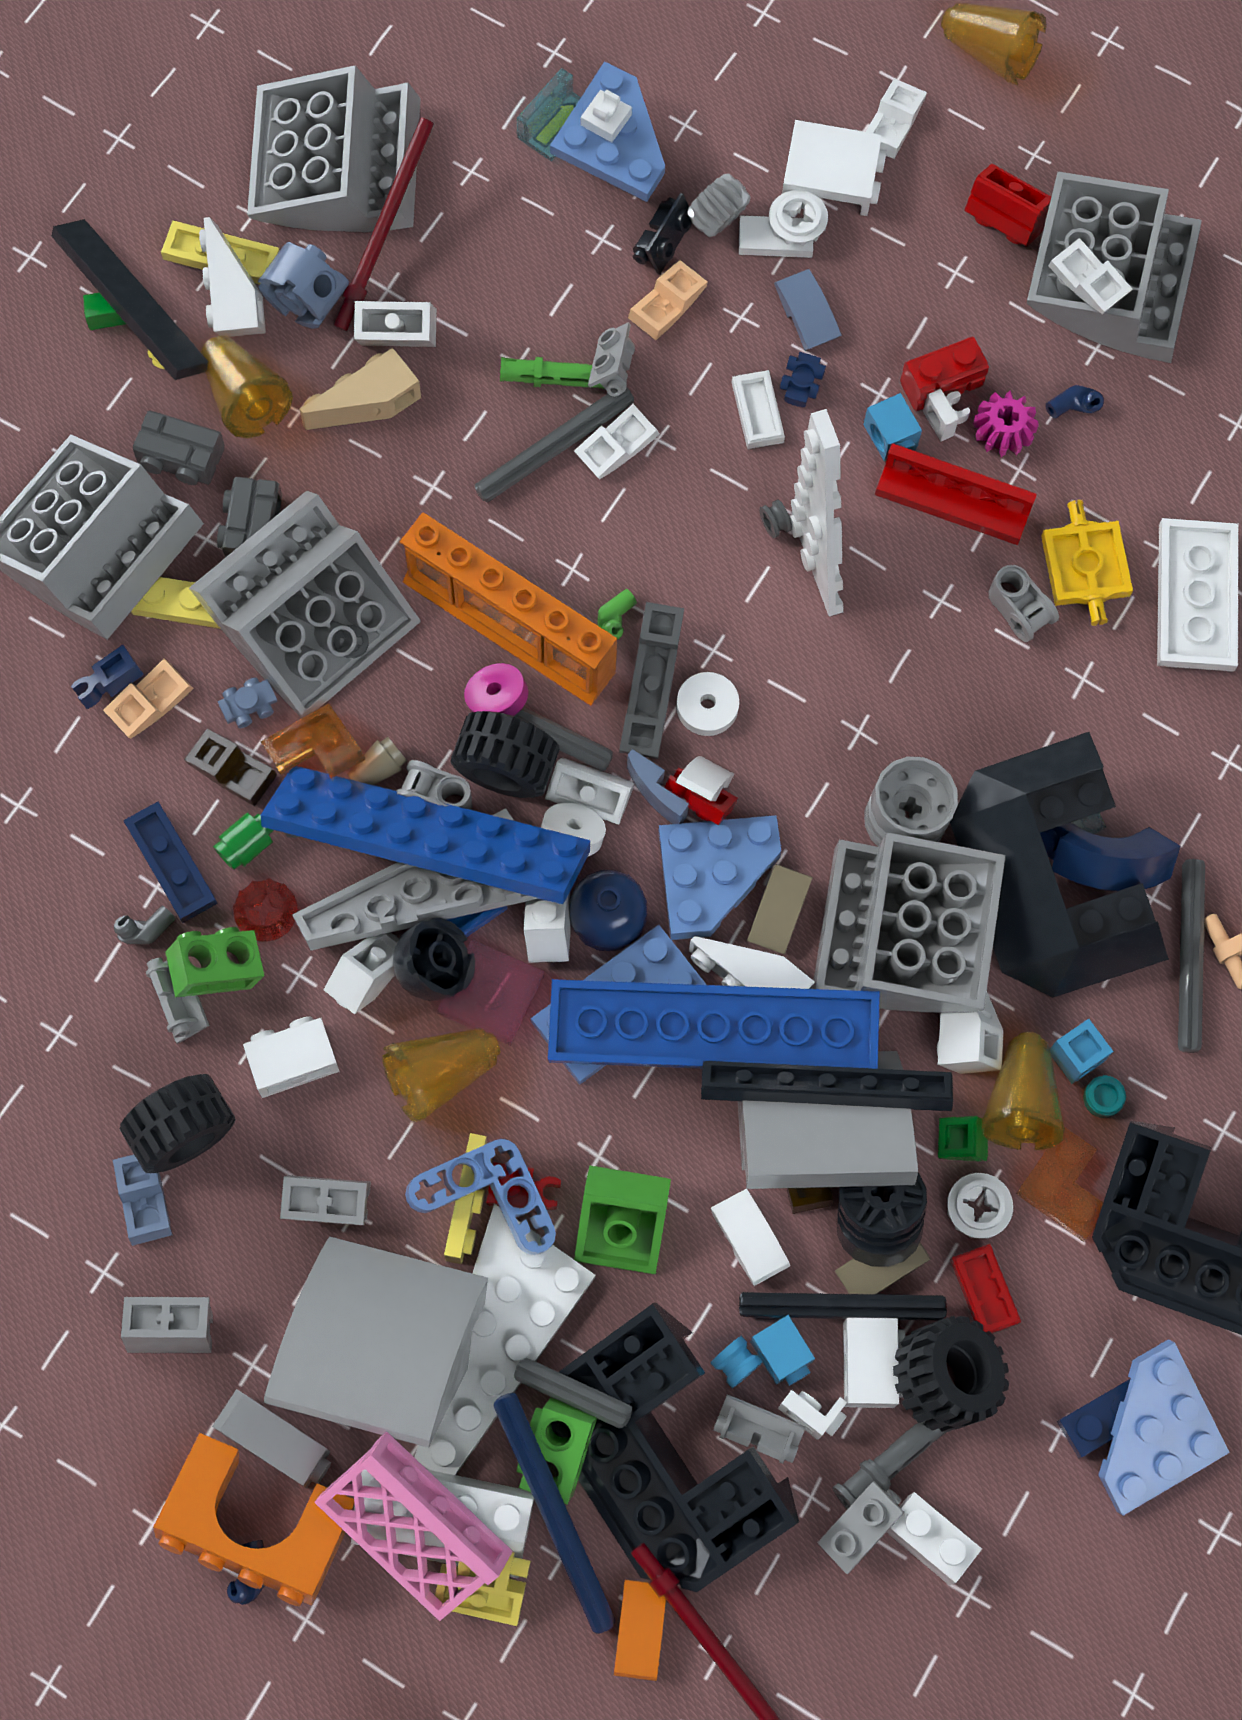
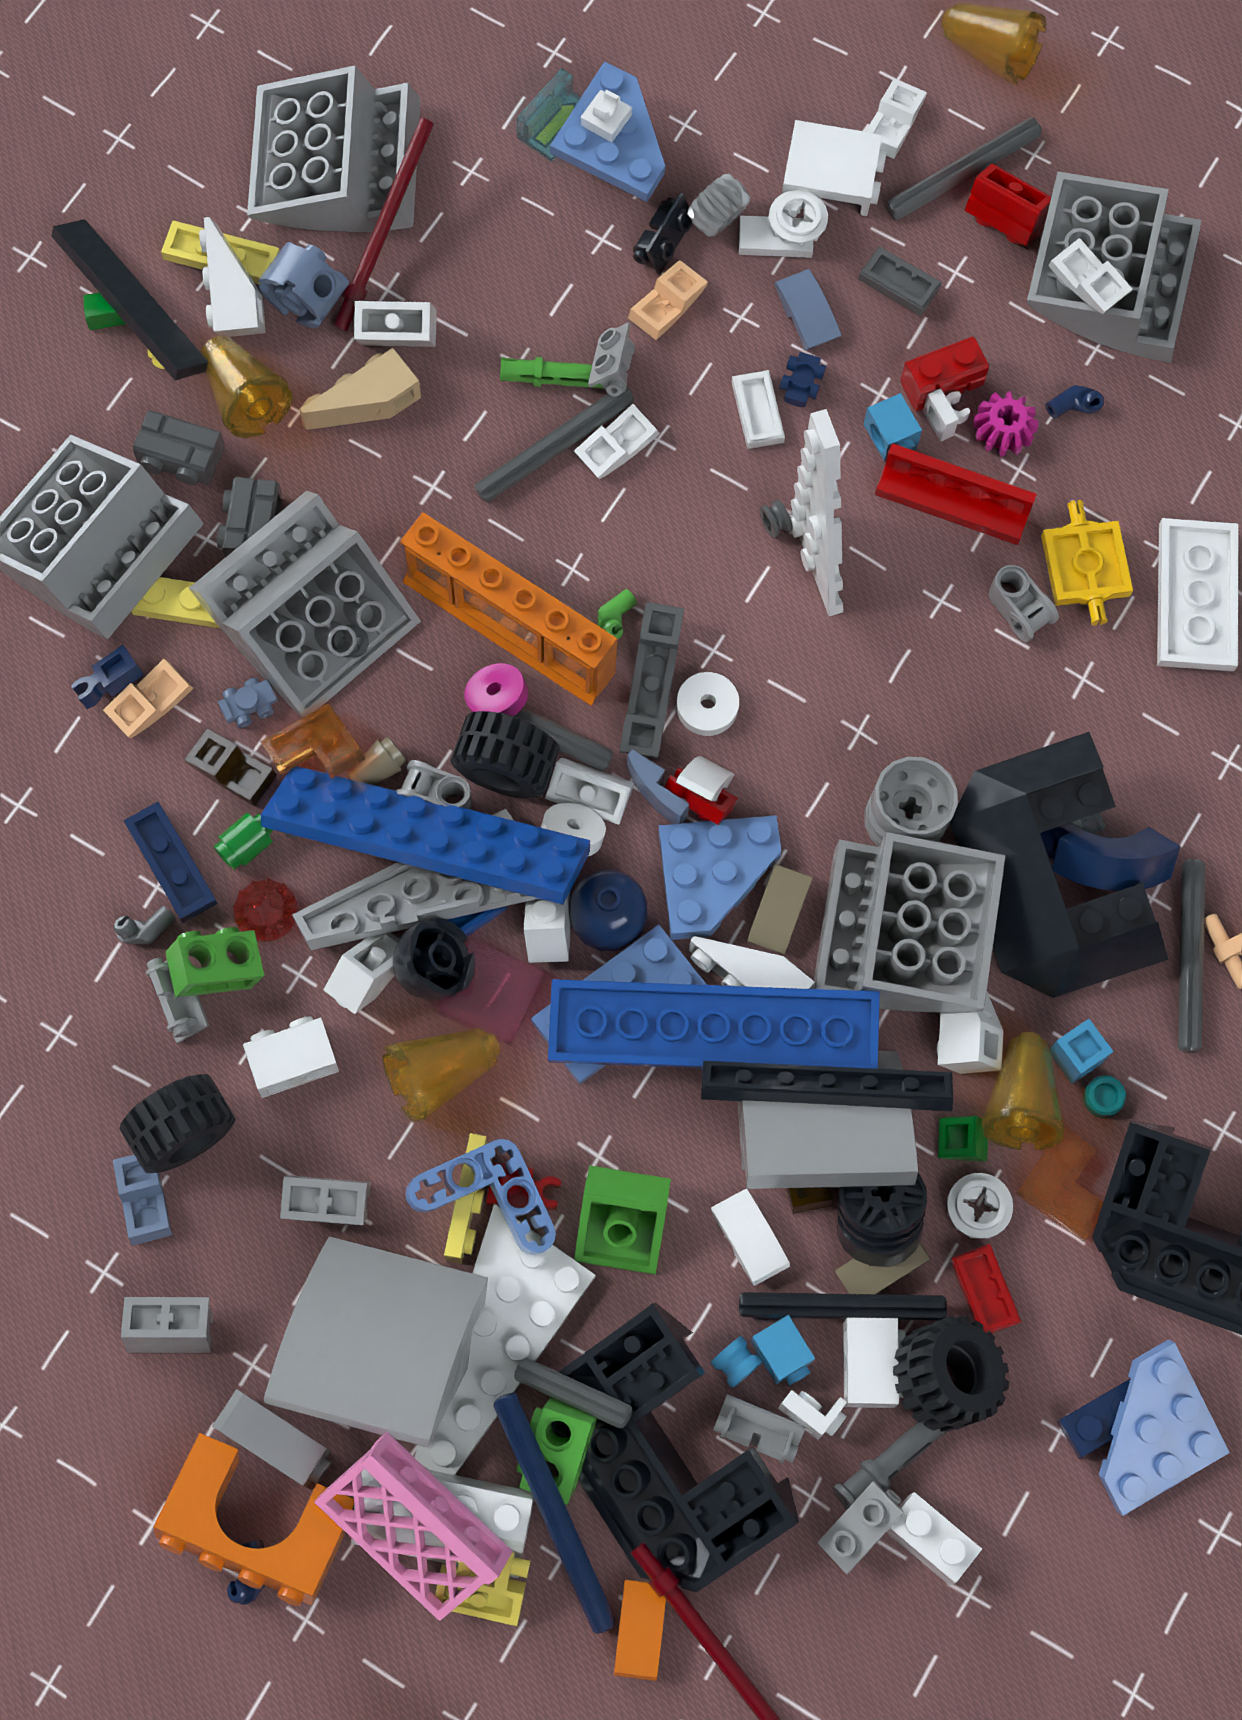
(900, 281): none -> dark grey plate
(964, 168): none -> dark grey axle

